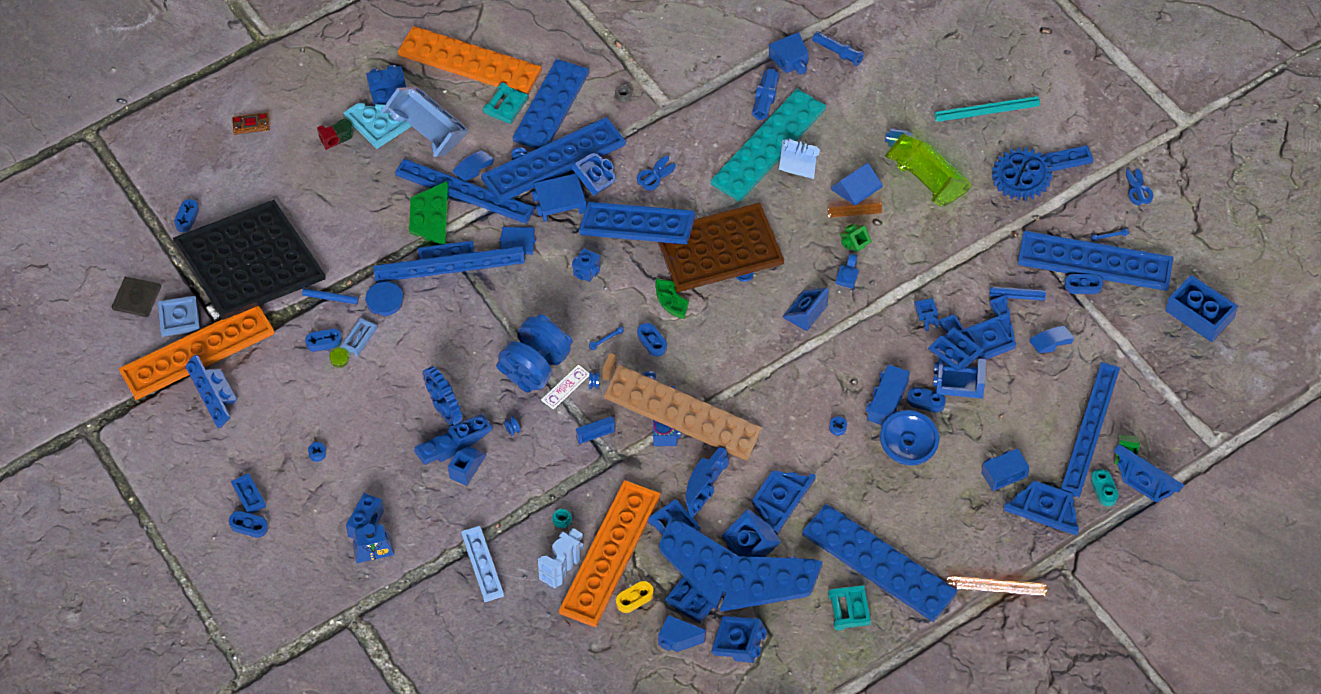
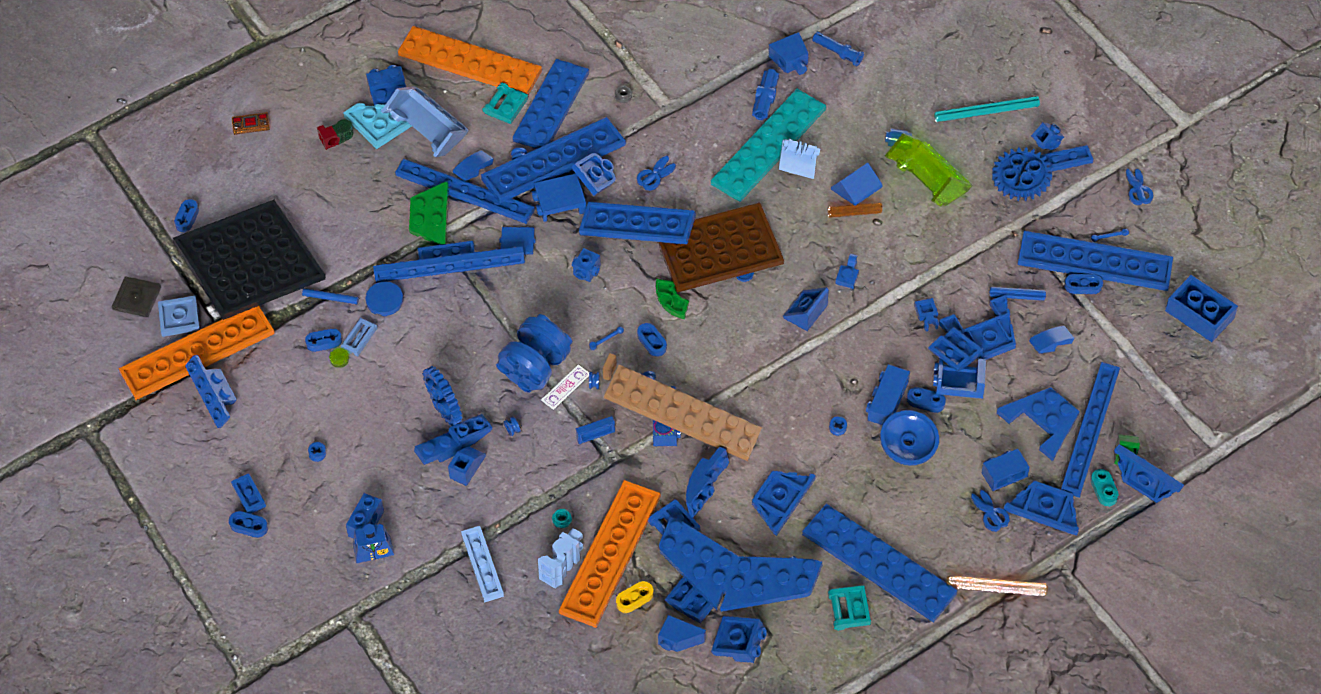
(751, 536): blue slope -> none
(855, 237): green brick -> none
(990, 512): none -> blue piece
(1048, 136): none -> blue brick
(1049, 412): none -> blue wing

